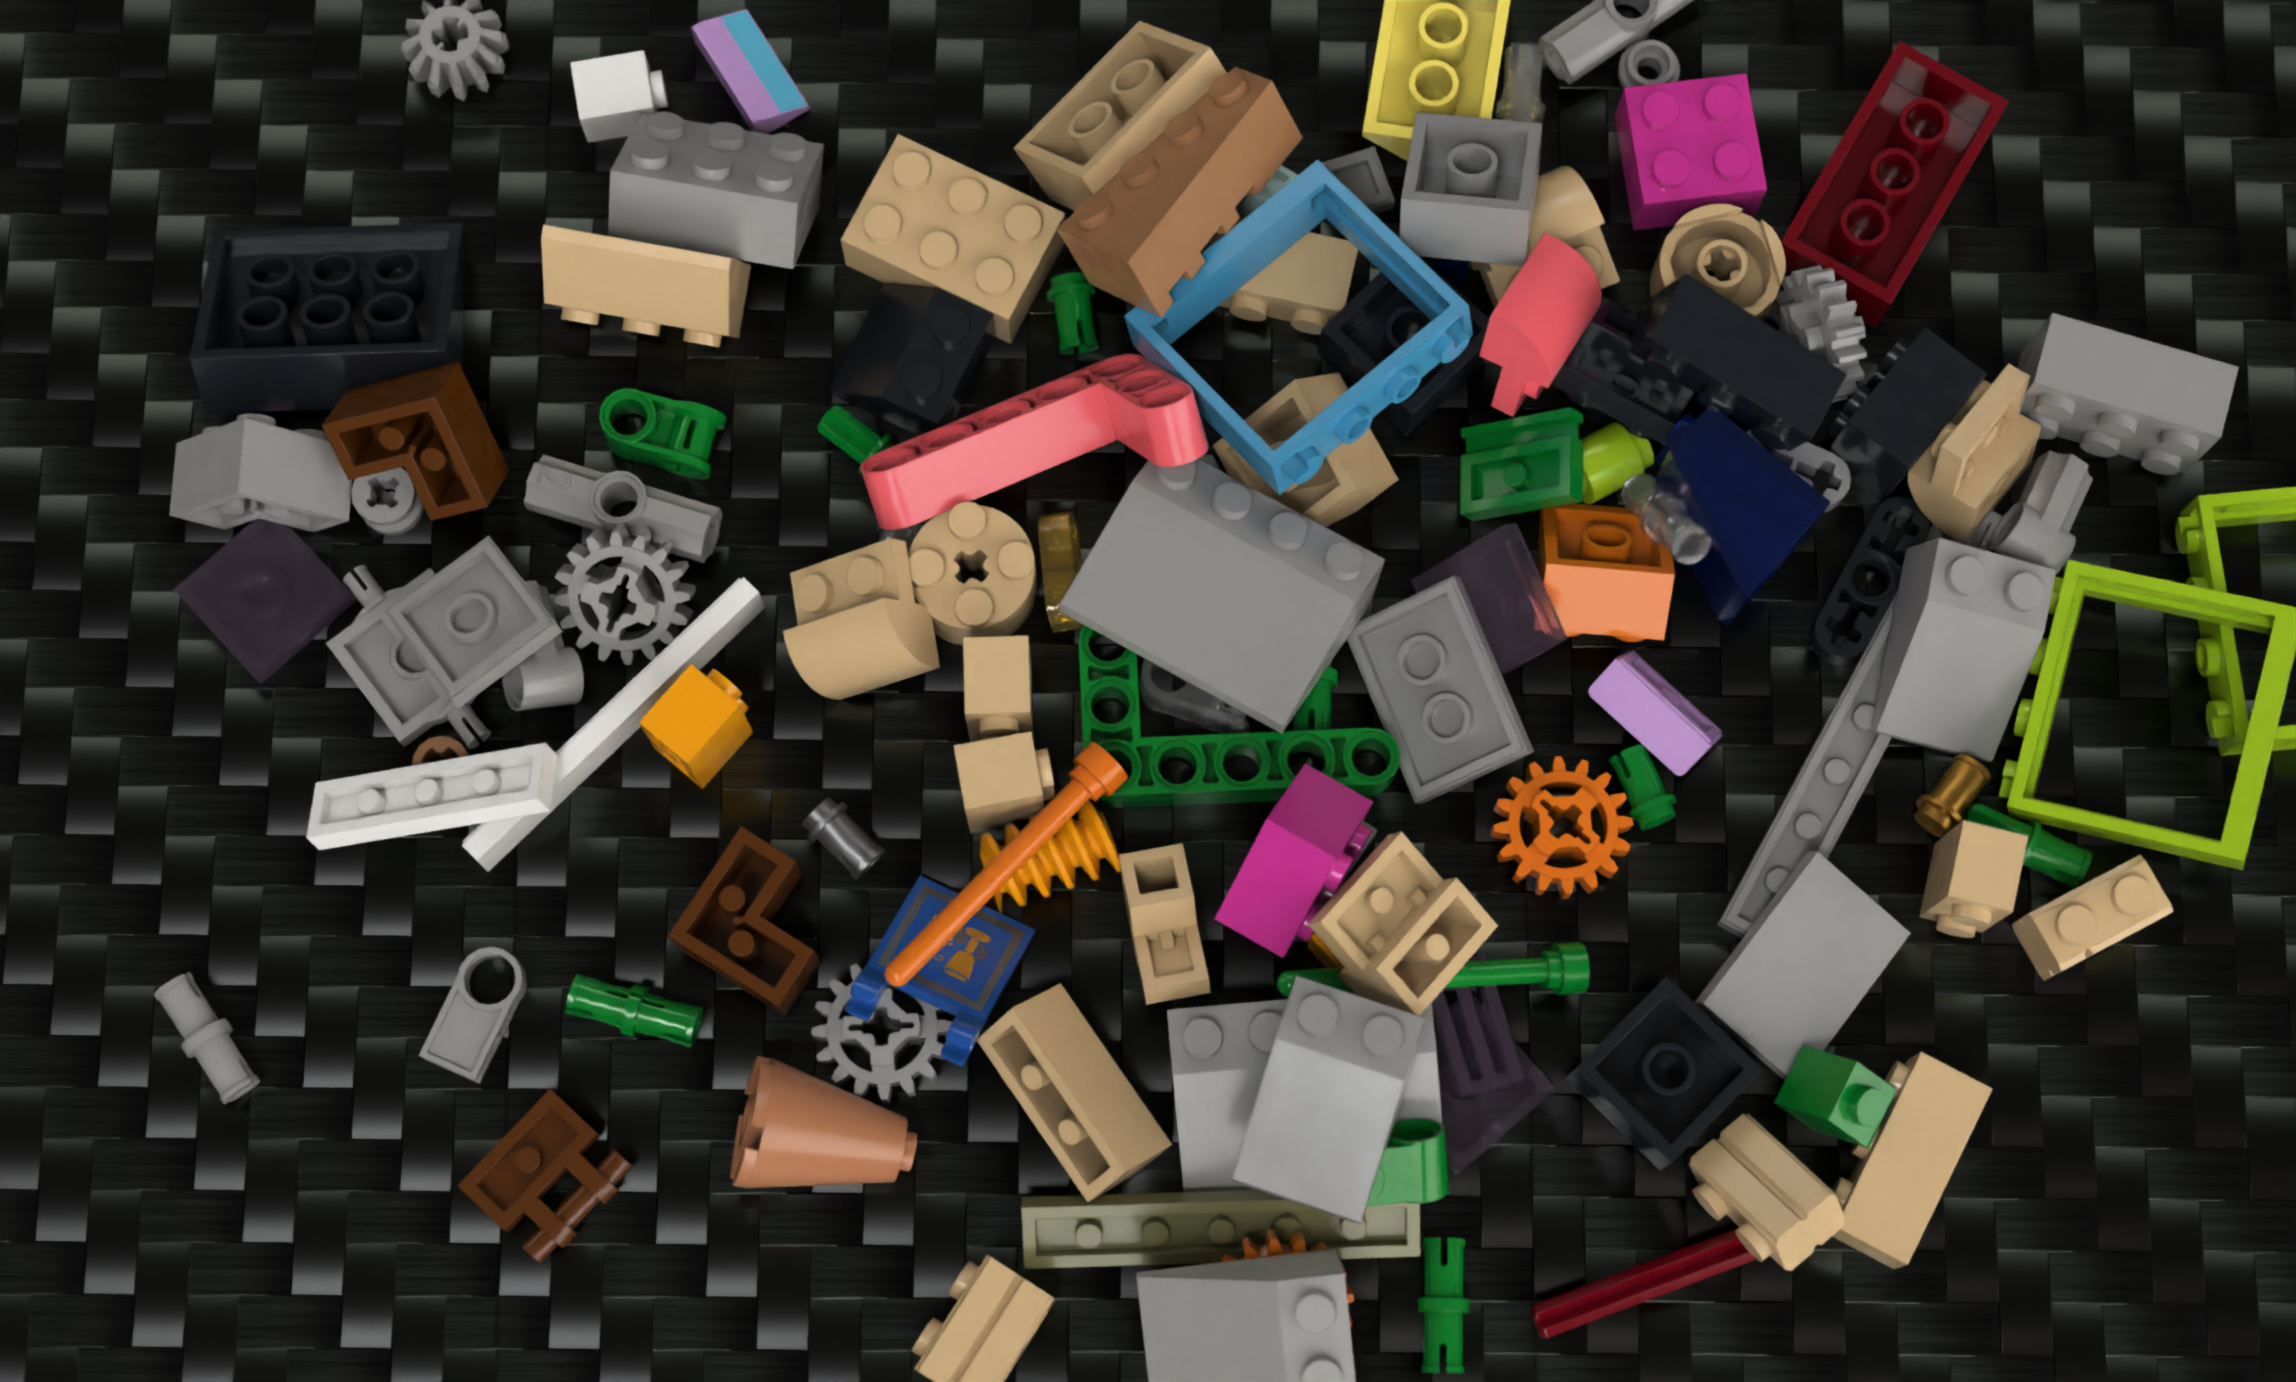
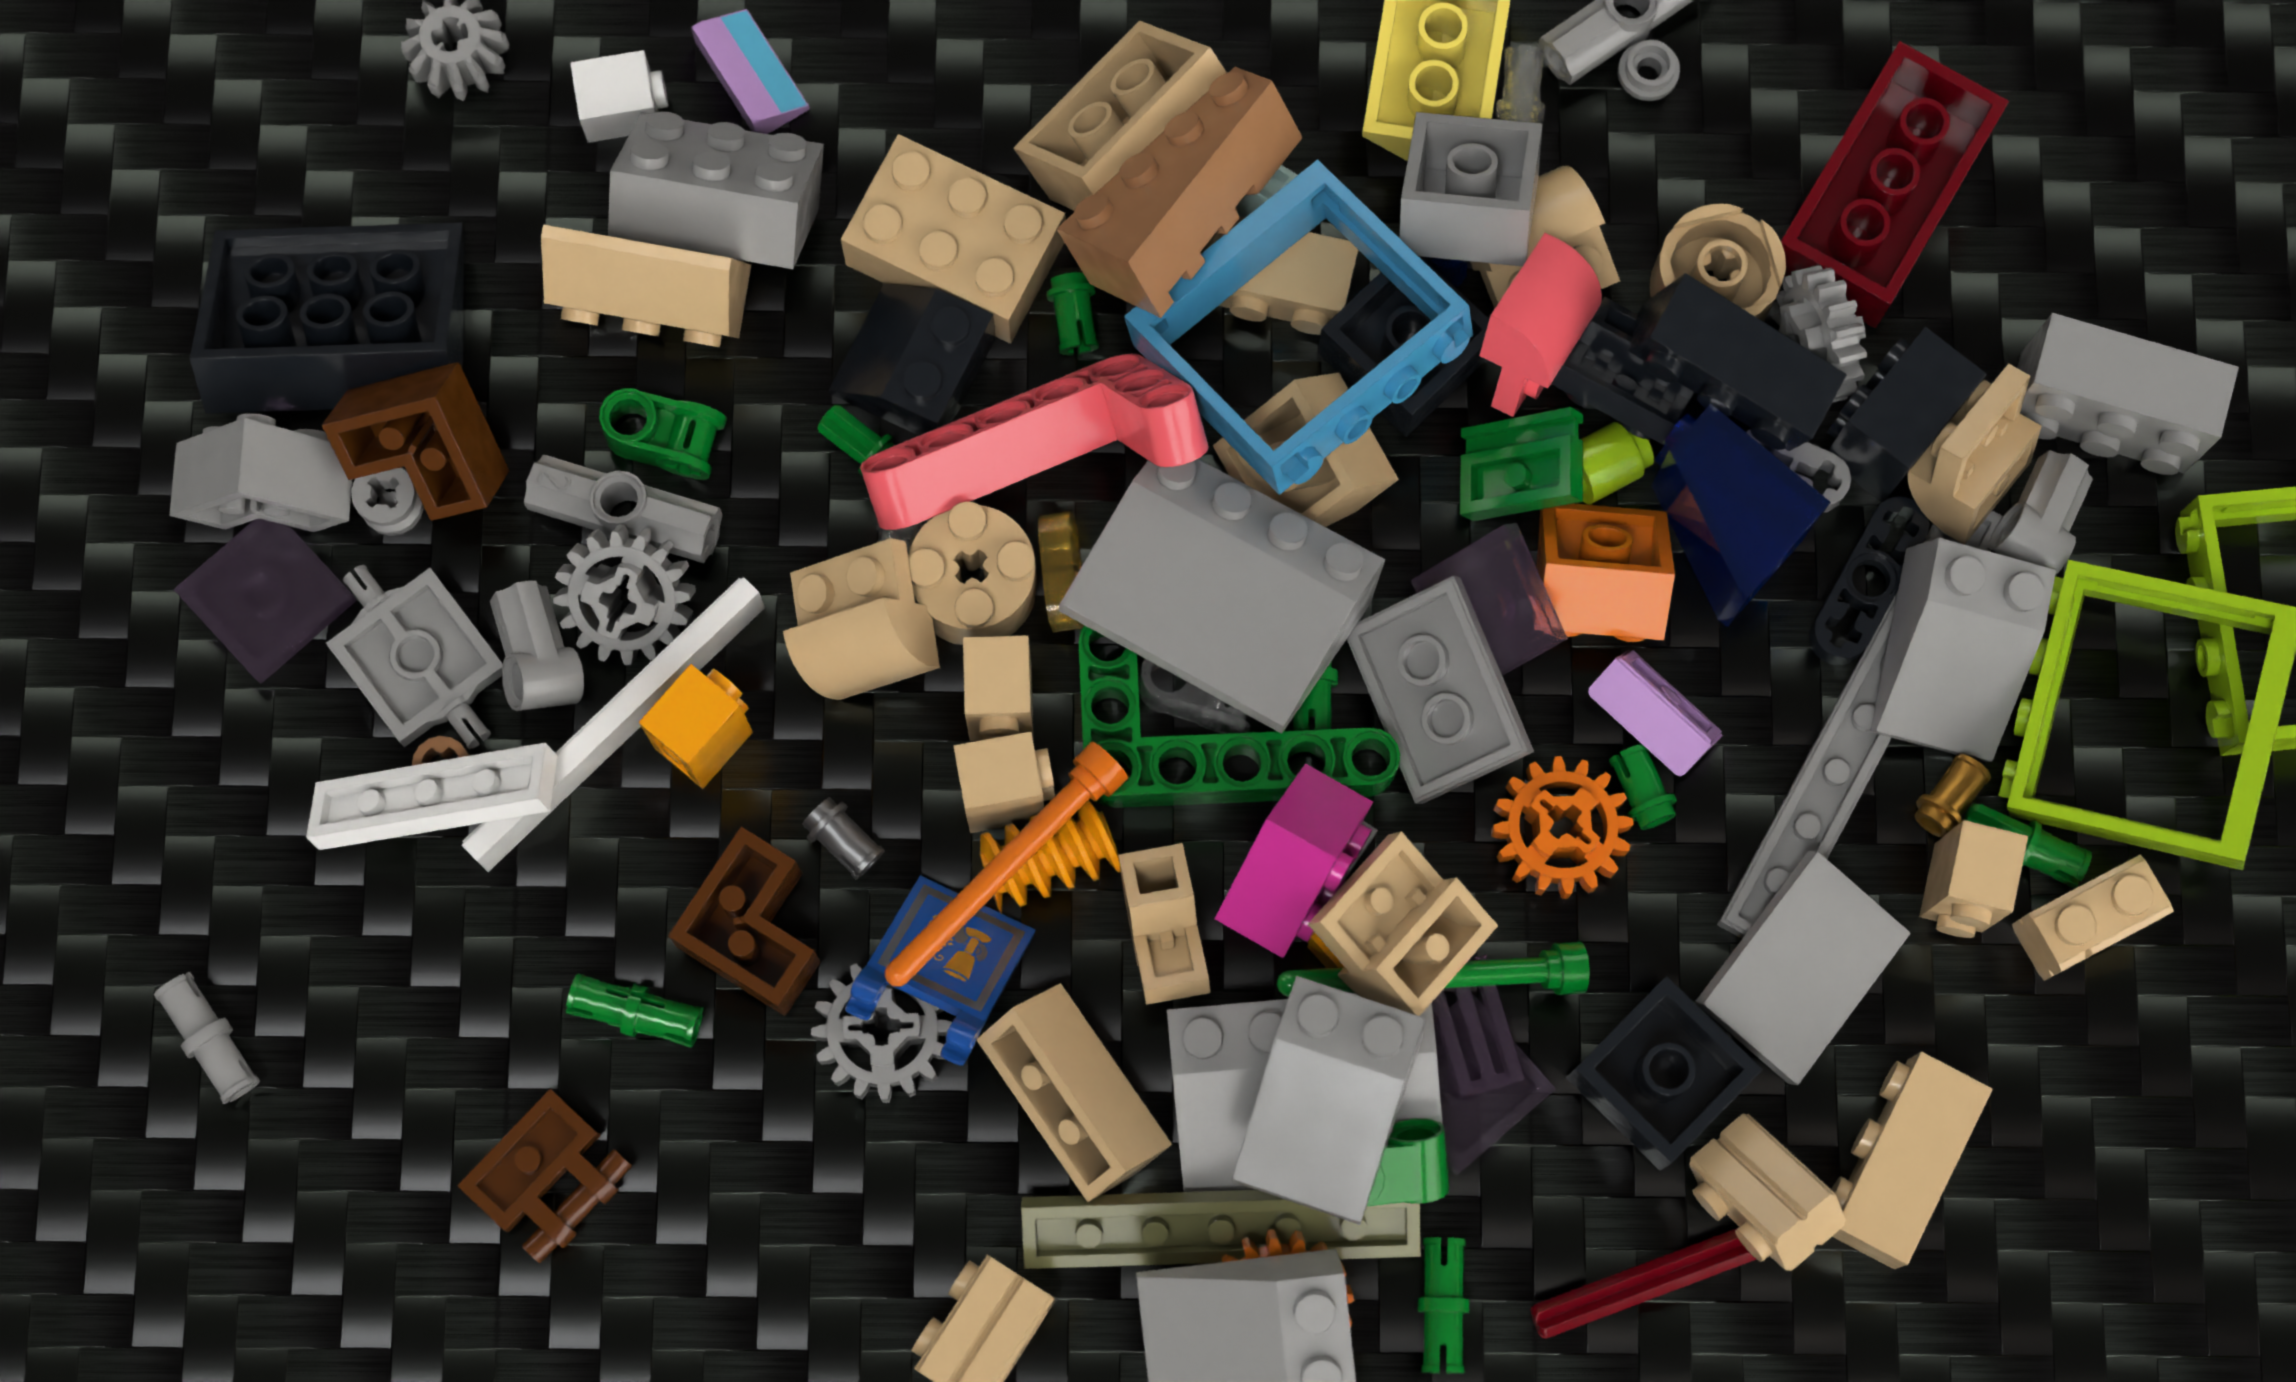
(471, 1031): light grey piece -> none
(473, 622): light grey tile -> none
(814, 1133): nougat cone -> none
(1364, 178): light grey tile -> none
(1665, 519): clear pin -> none
(1689, 148): dark pink brick -> none
(1835, 1096): green brick -> none

